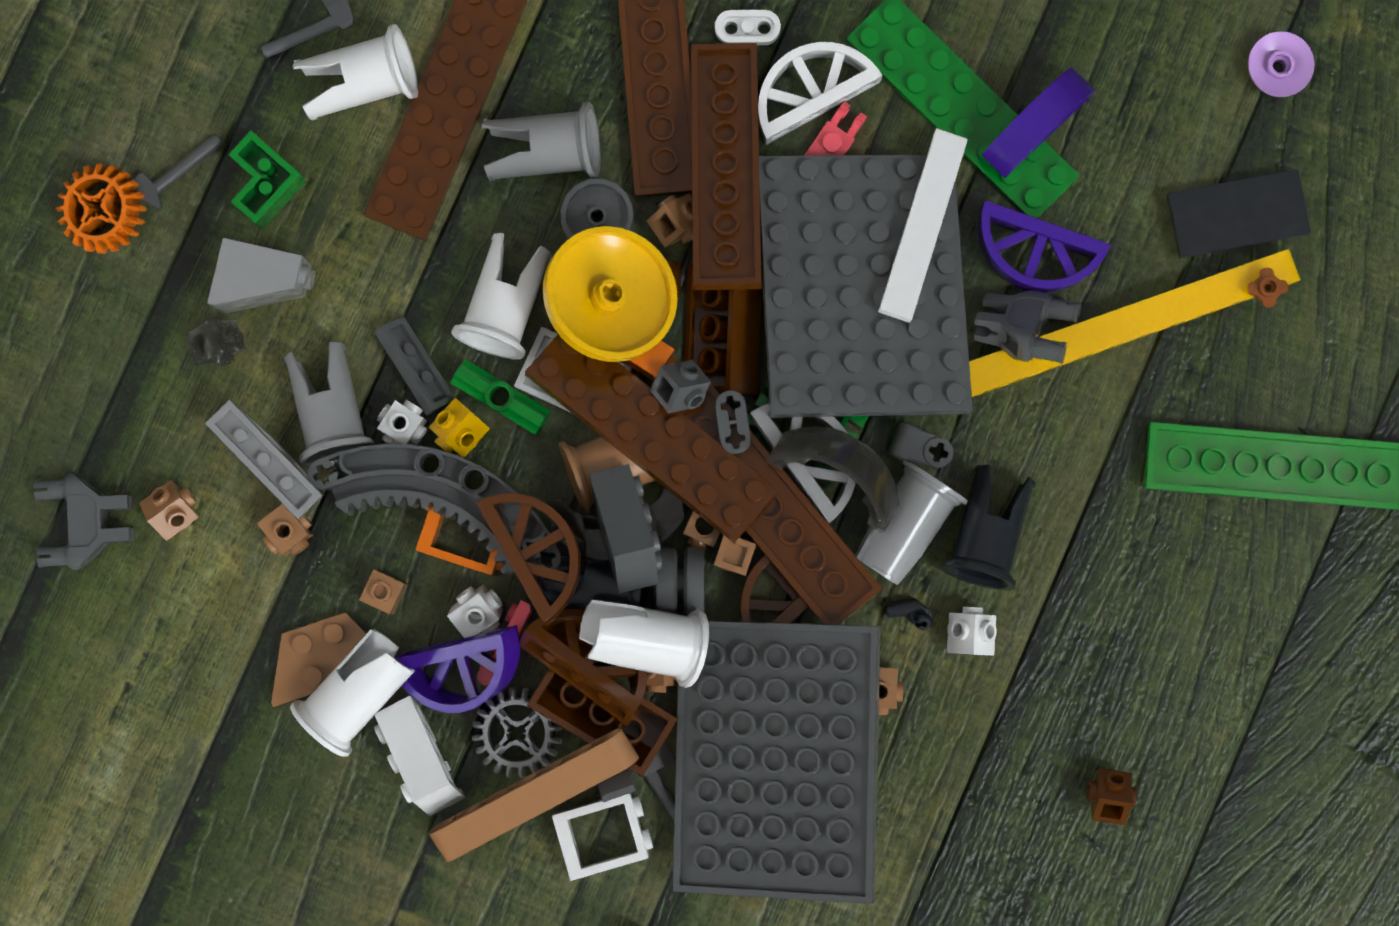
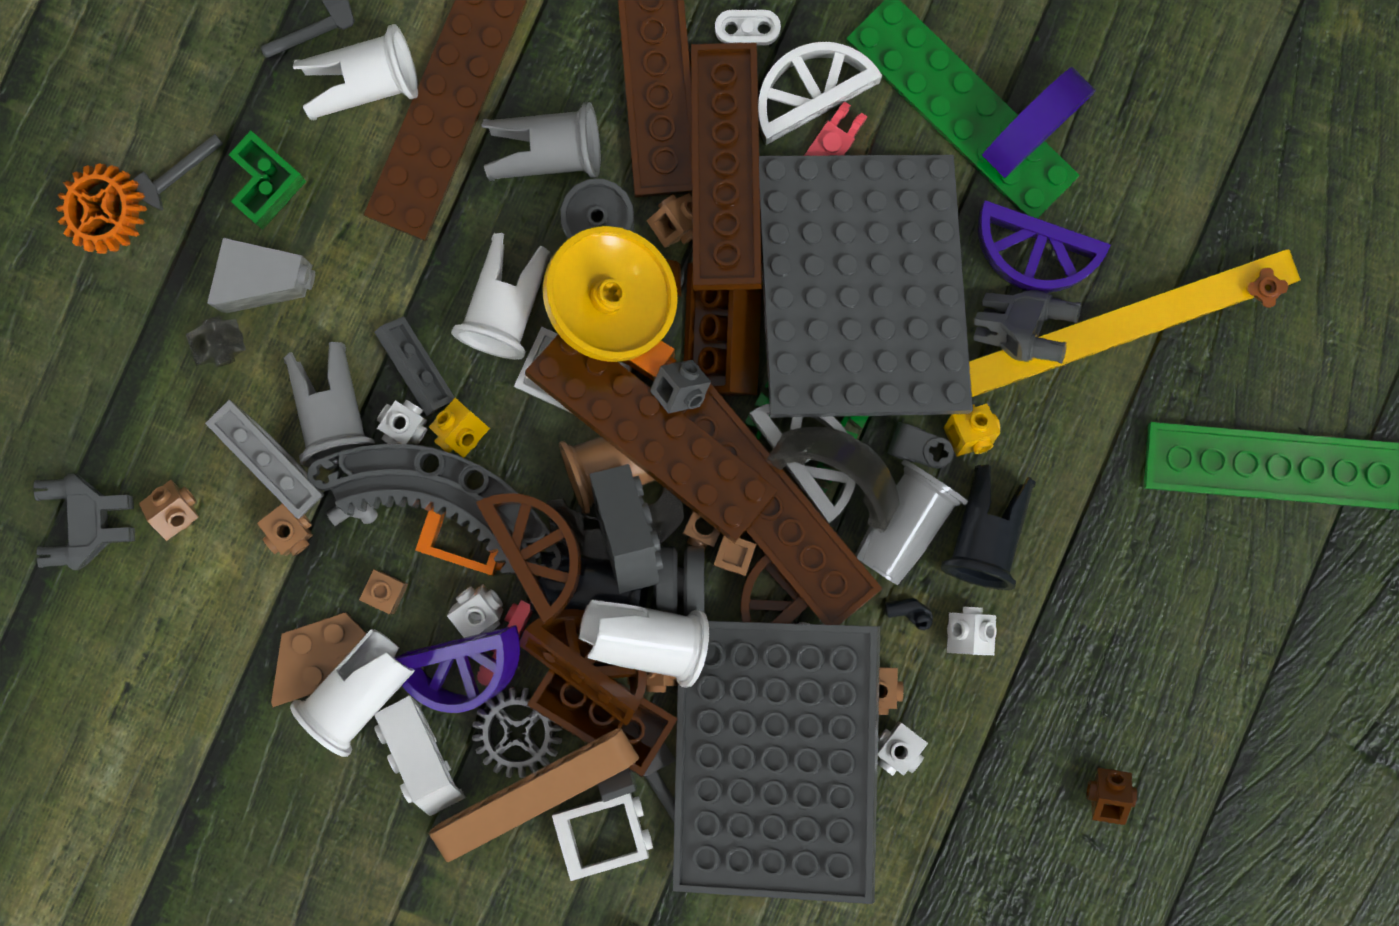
(337, 515): none -> light grey arm
(519, 407): green piece -> none
(741, 422): dark grey beam -> none
(912, 745): none -> white brick
(922, 225): white tile -> none
(973, 431): none -> yellow brick
(1238, 214): black tile -> none
(1291, 53): lavender dish -> none

